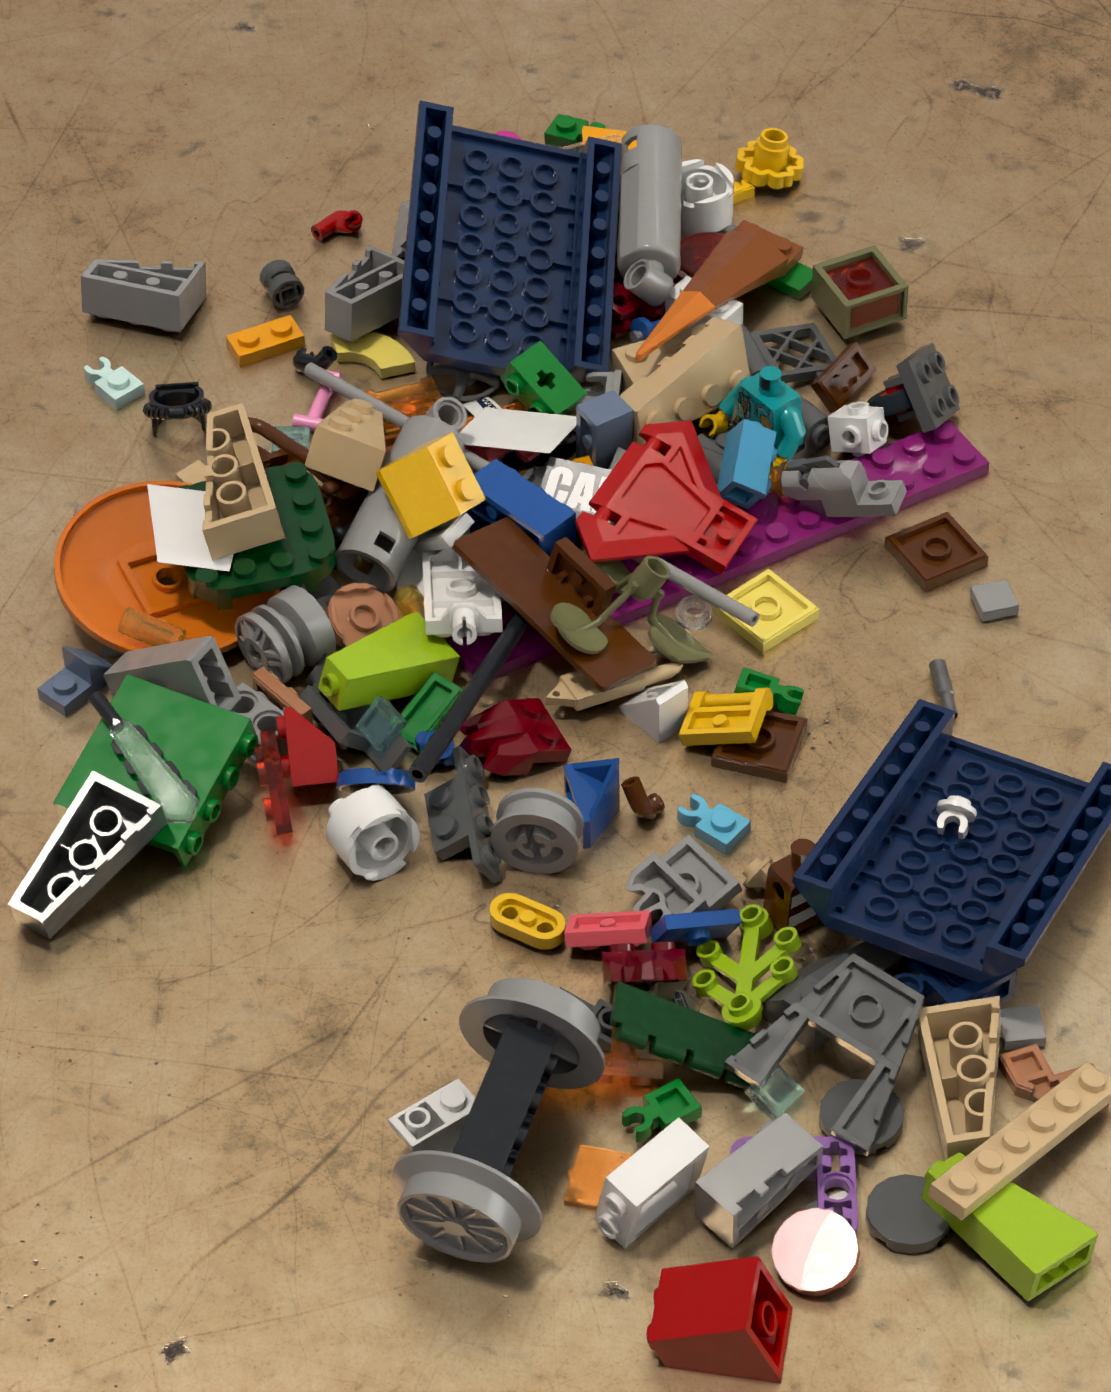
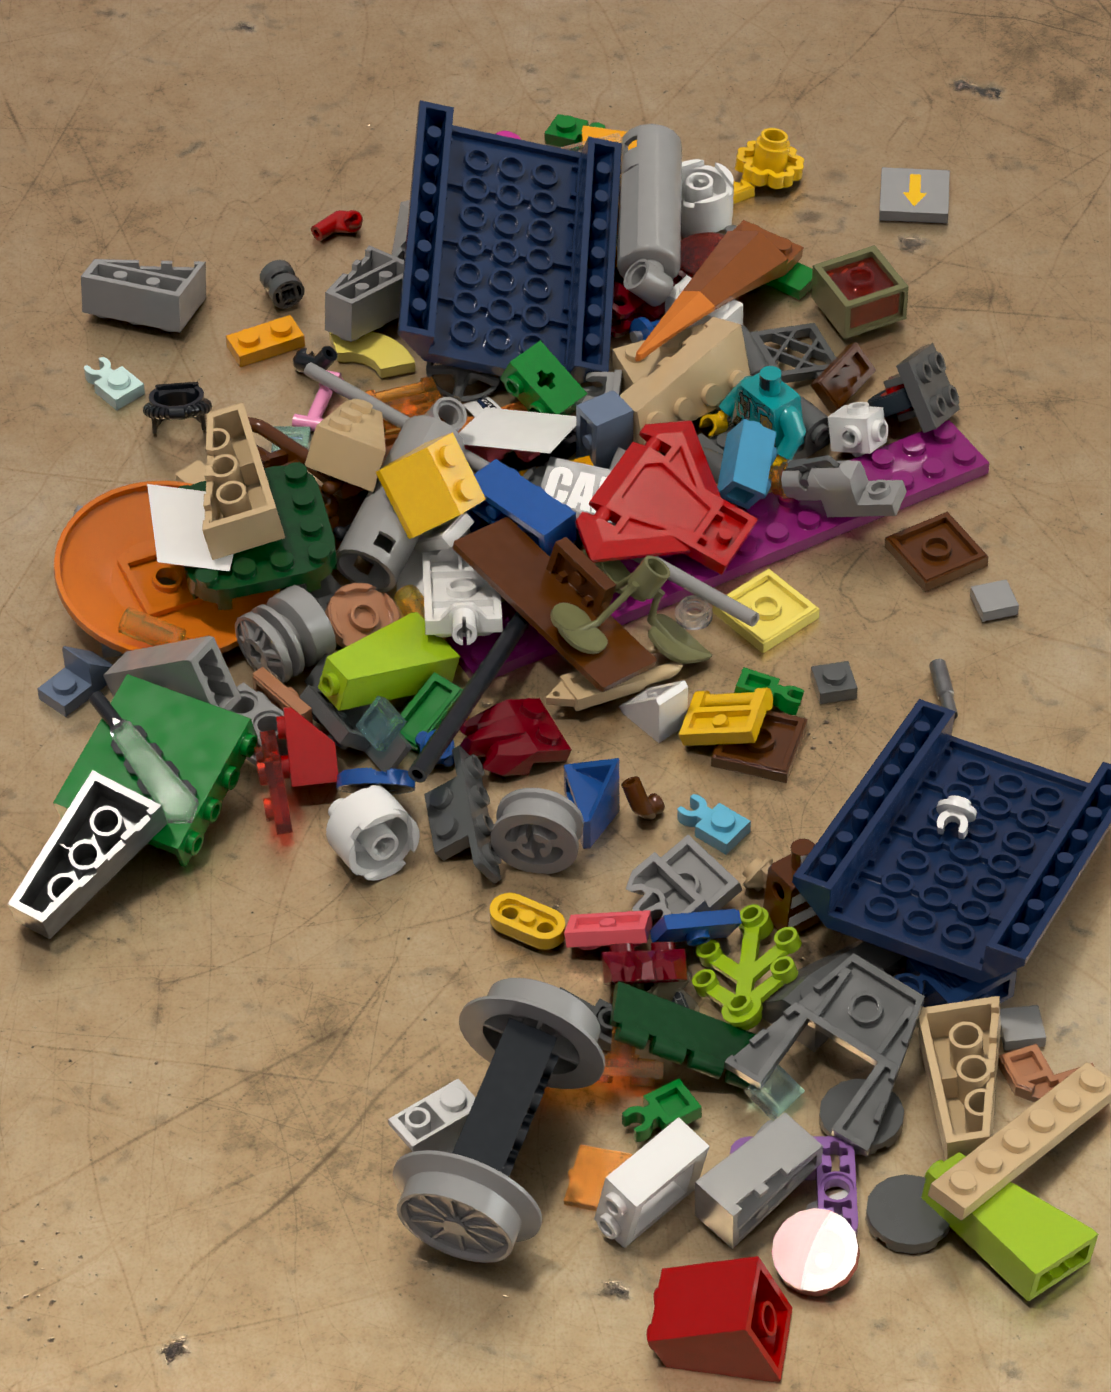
(834, 682): none -> dark grey plate
(914, 195): none -> light grey tile

